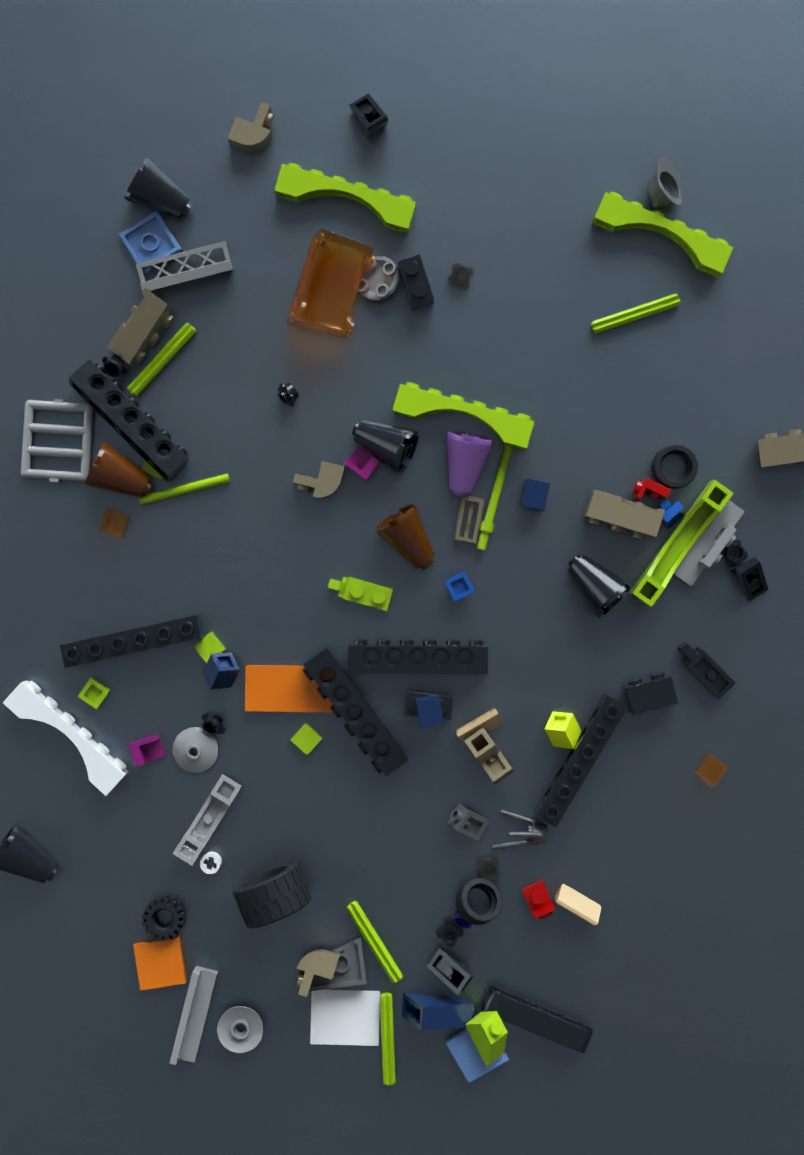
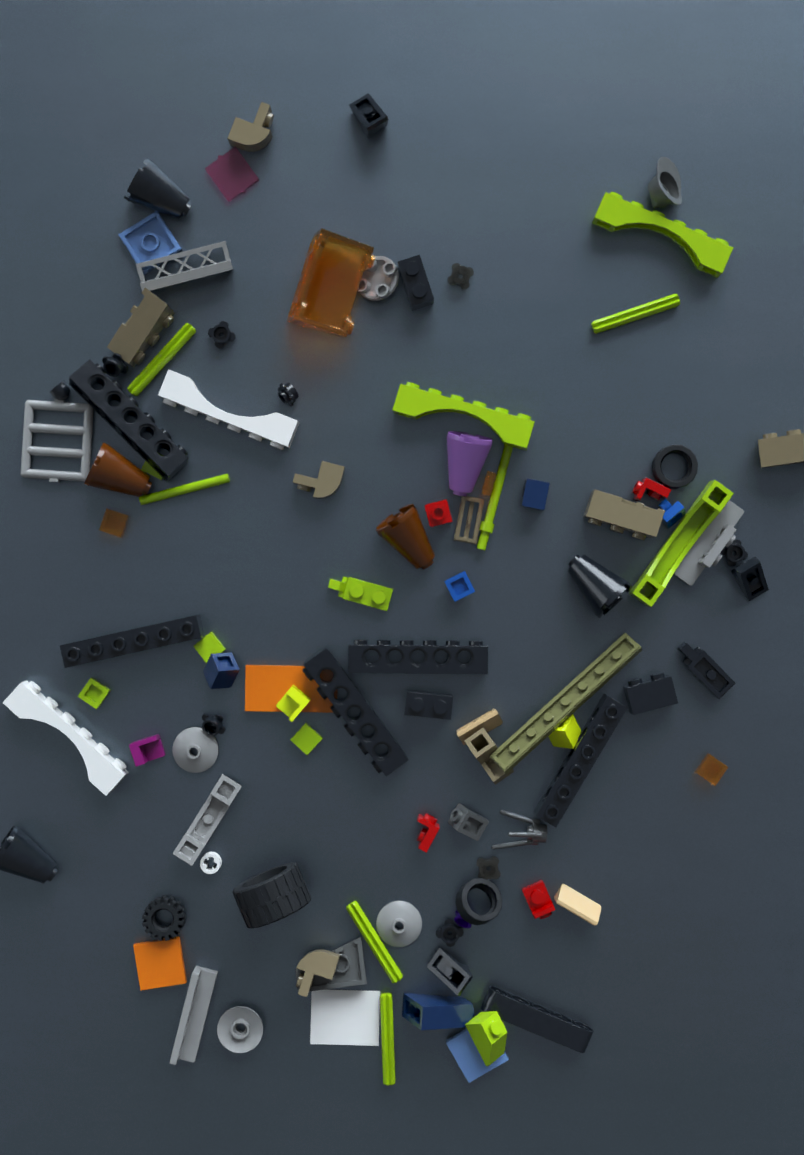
(61, 391): none -> black hinge
(215, 334): none -> black plate
(232, 174): none -> clear pink piece
(272, 427): none -> white arch
(293, 702): none -> neon yellow panel
(300, 185): lime arch -> none
(362, 463): magenta panel -> none
(387, 443): black cone -> none
(399, 912): none -> light grey dish
(427, 835): none -> red bracket
(429, 711): dark blue panel -> none
(438, 513): none -> red bracket
(488, 483): none -> clear orange tile
(565, 703): none -> olive tile

